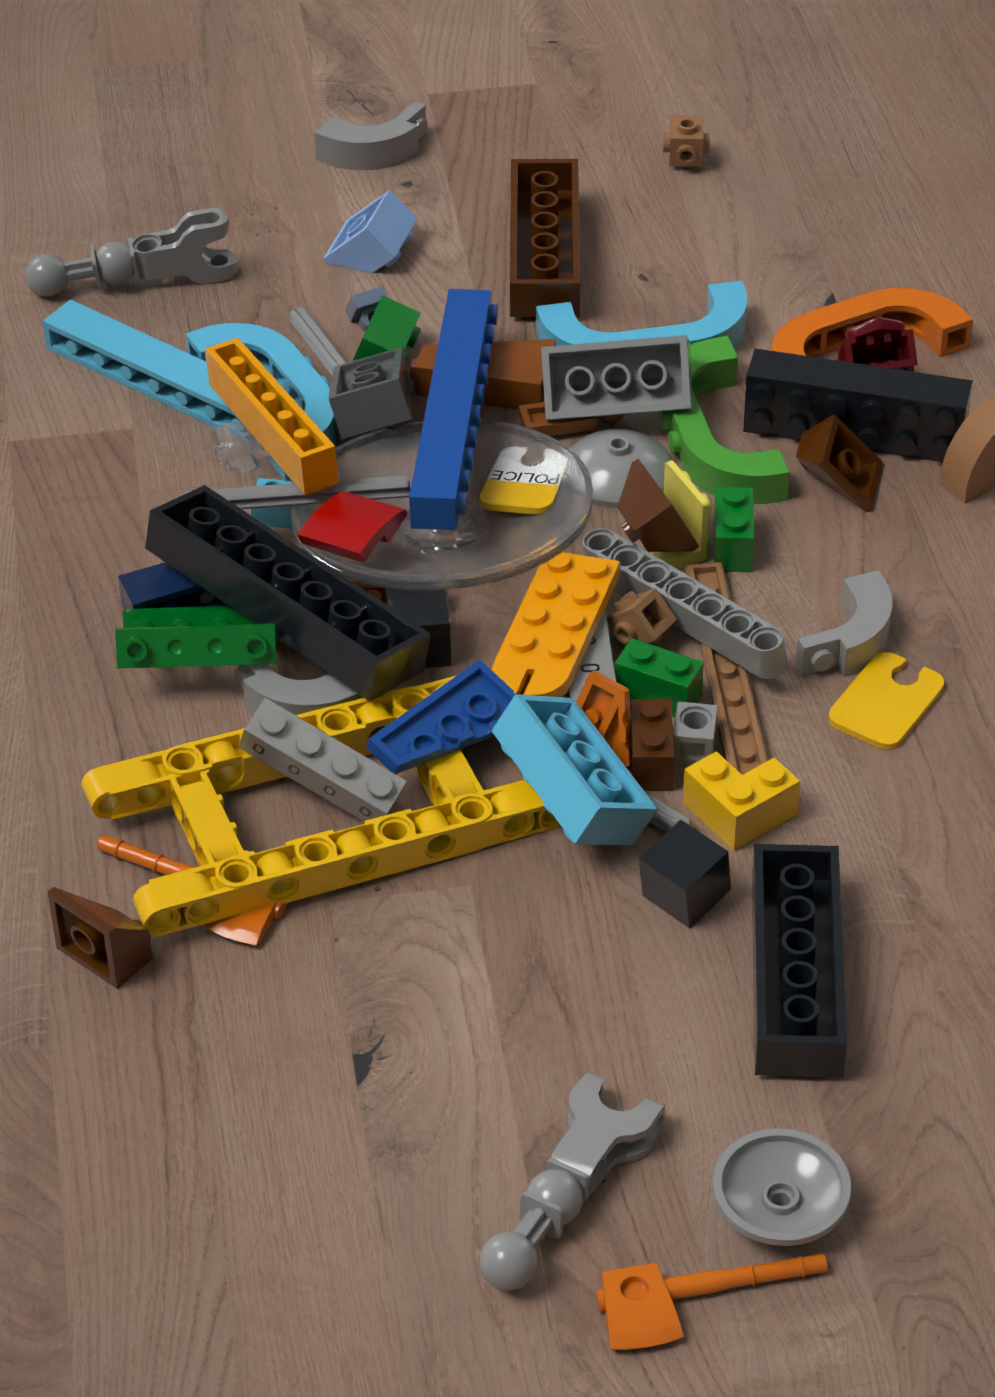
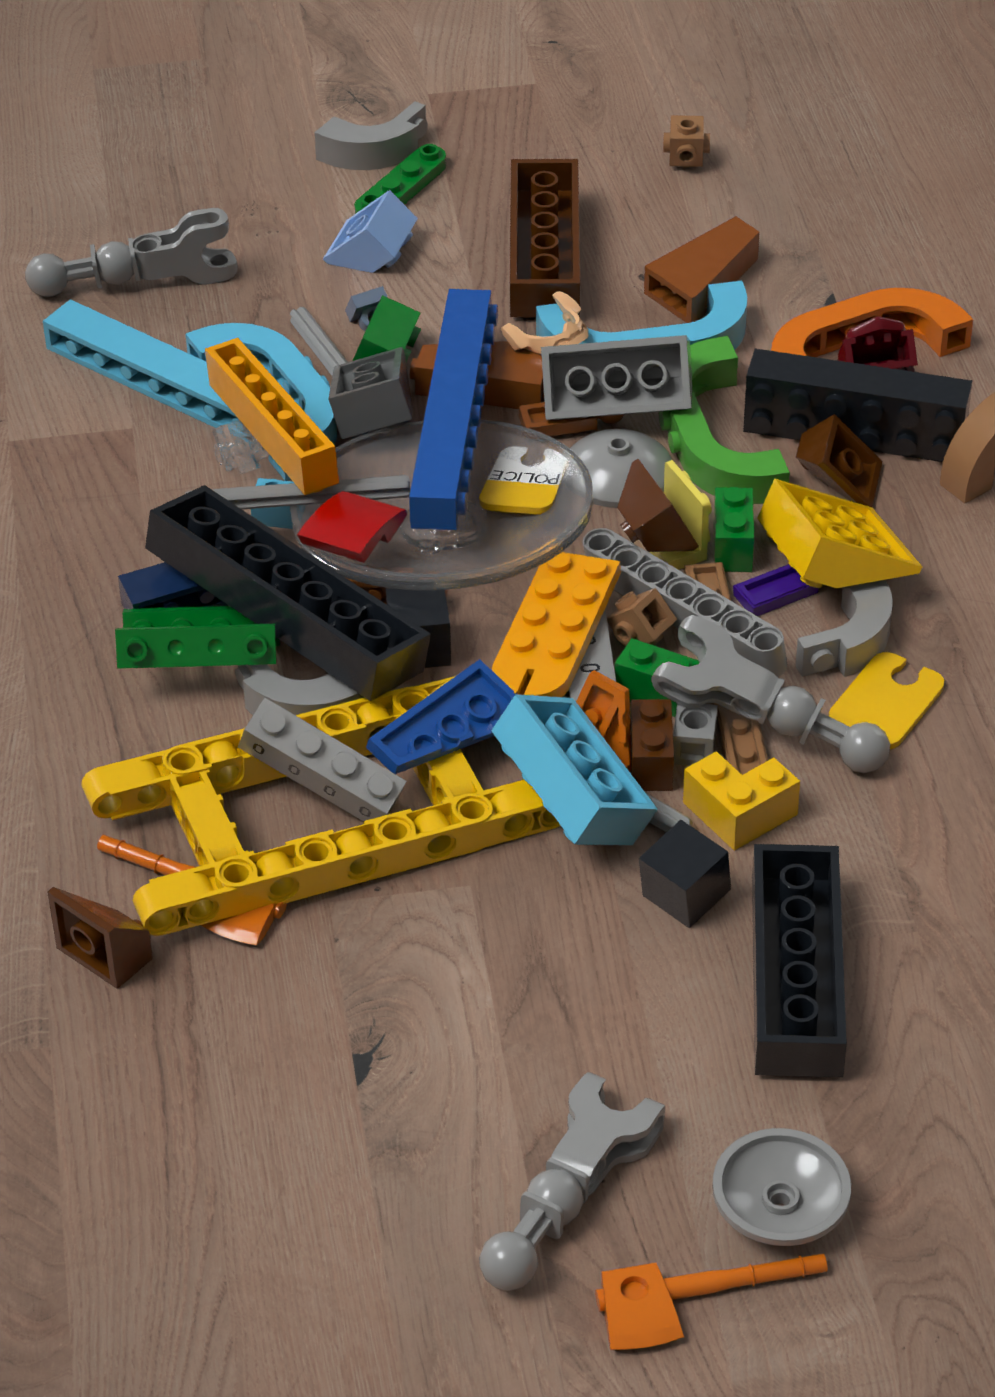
(408, 176): none -> green plate
(573, 330): none -> light nougat helmet
(683, 275): none -> dark orange slope
(758, 694): none -> light grey piece
(772, 590): none -> dark purple tile
(833, 538): none -> yellow slope

